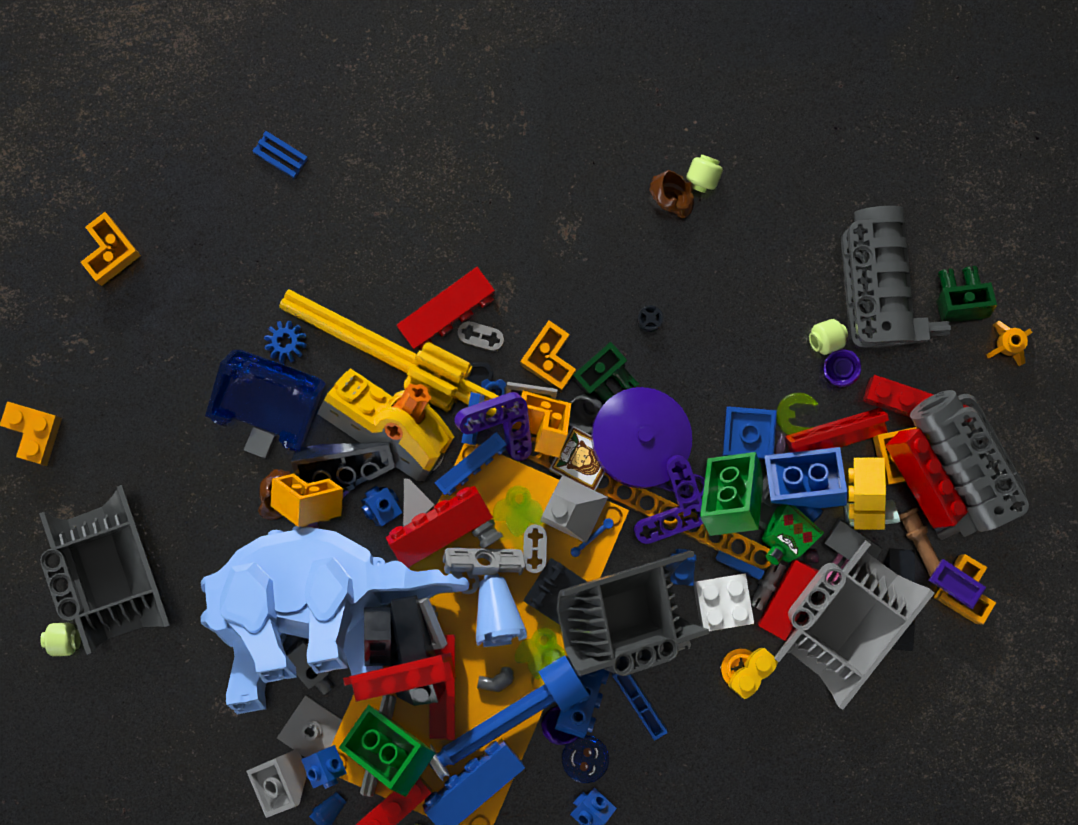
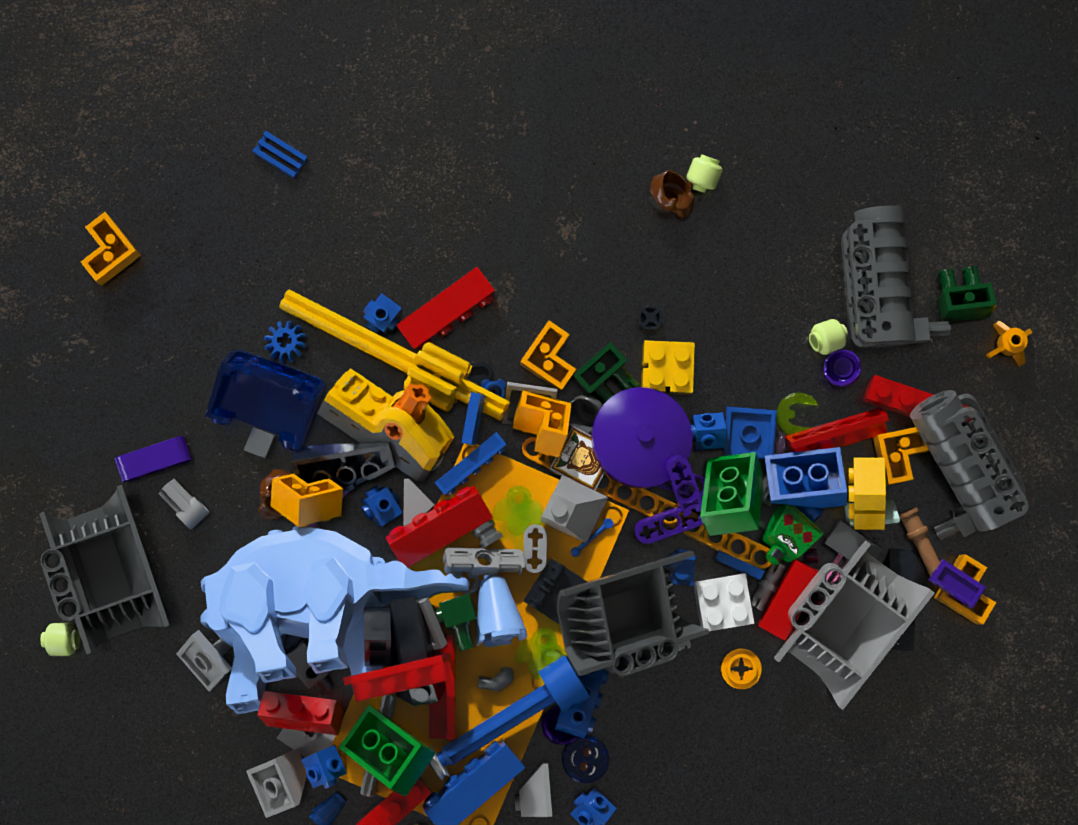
(38, 431): light orange brick -> none
(153, 459): none -> dark purple beam
(187, 508): none -> light grey piece
(205, 659): none -> light grey tile
(301, 713): none -> red brick
(381, 306): none -> blue brick
(457, 615): none -> dark green brick
(482, 330): light grey beam -> none
(503, 415): dark purple beam -> none
(535, 794): none -> light grey slope
(641, 705): blue piece -> none
(668, 366): none -> yellow piece
(709, 431): none -> blue brick
(748, 678): yellow brick -> none
(926, 478): red brick -> none

